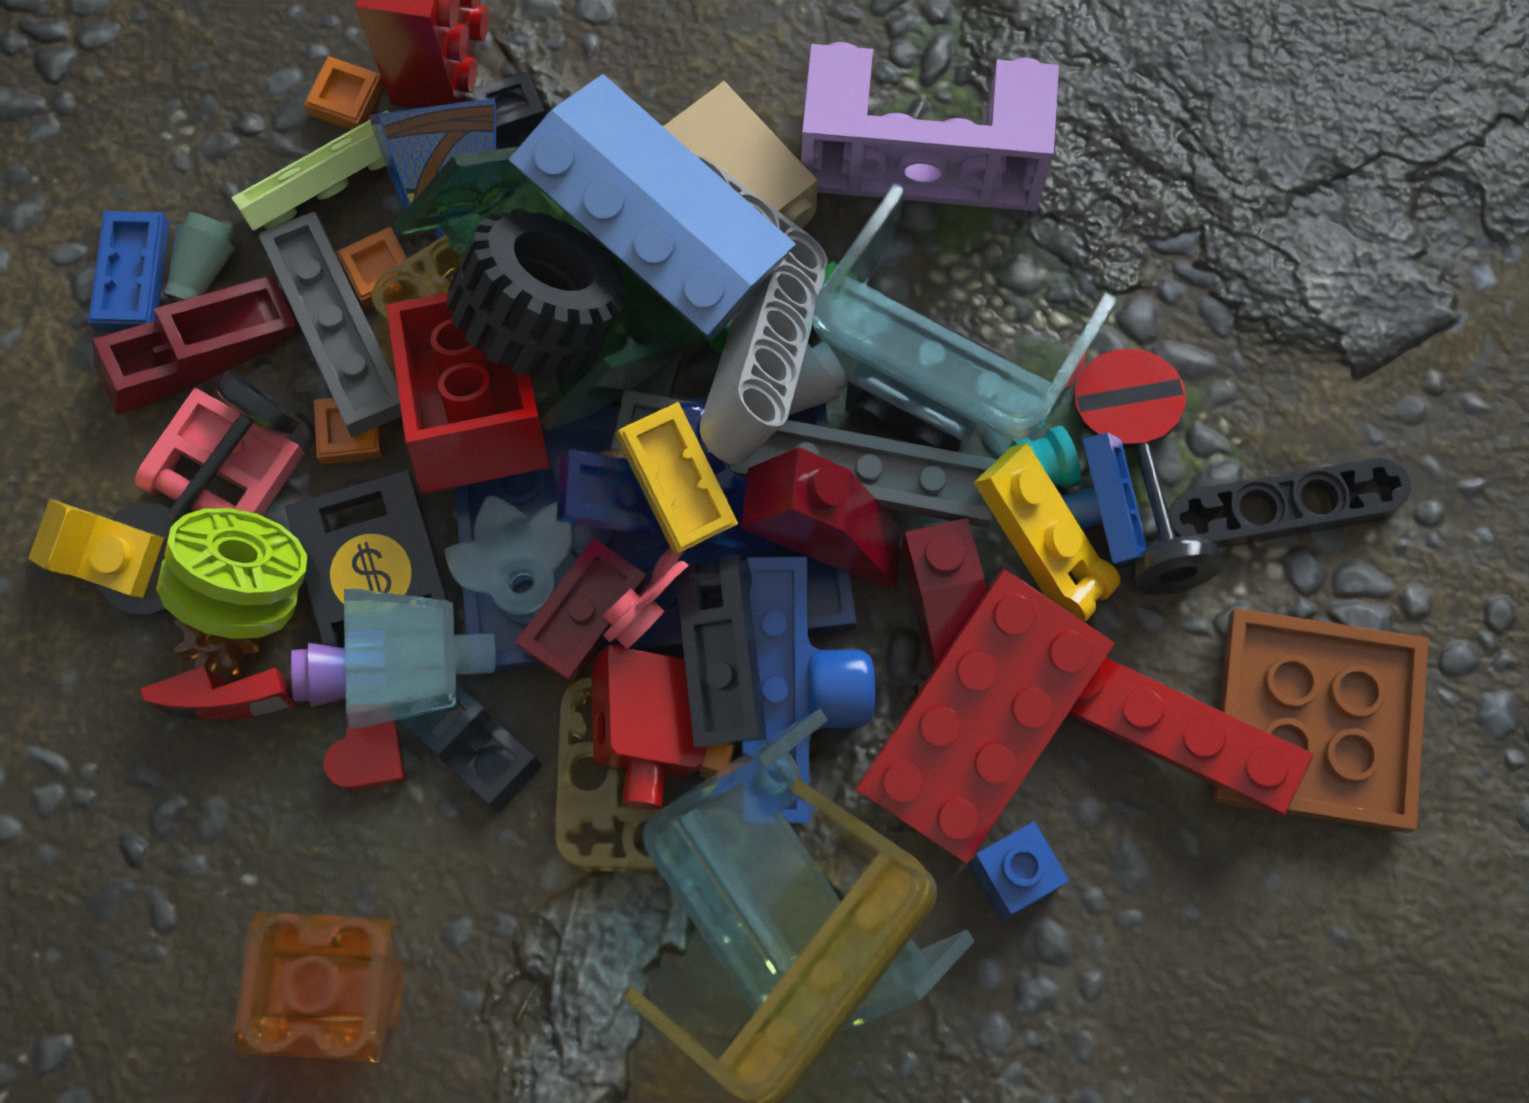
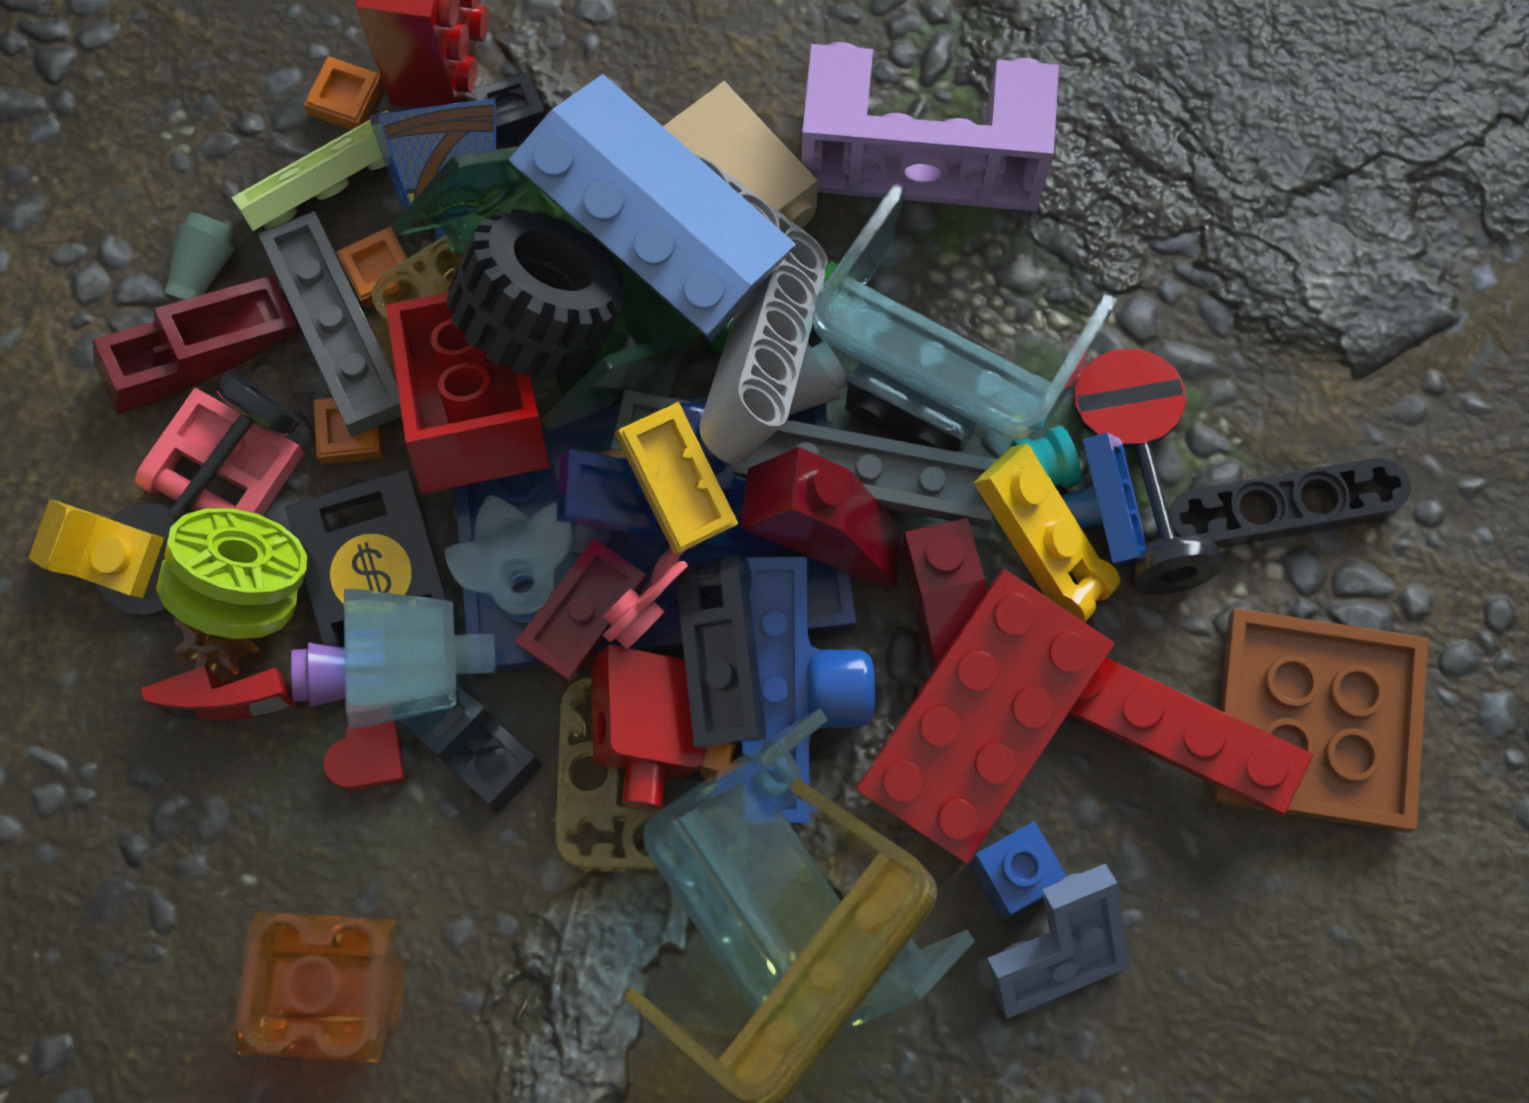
(128, 270): blue plate -> none
(1081, 948): none -> sand blue plate

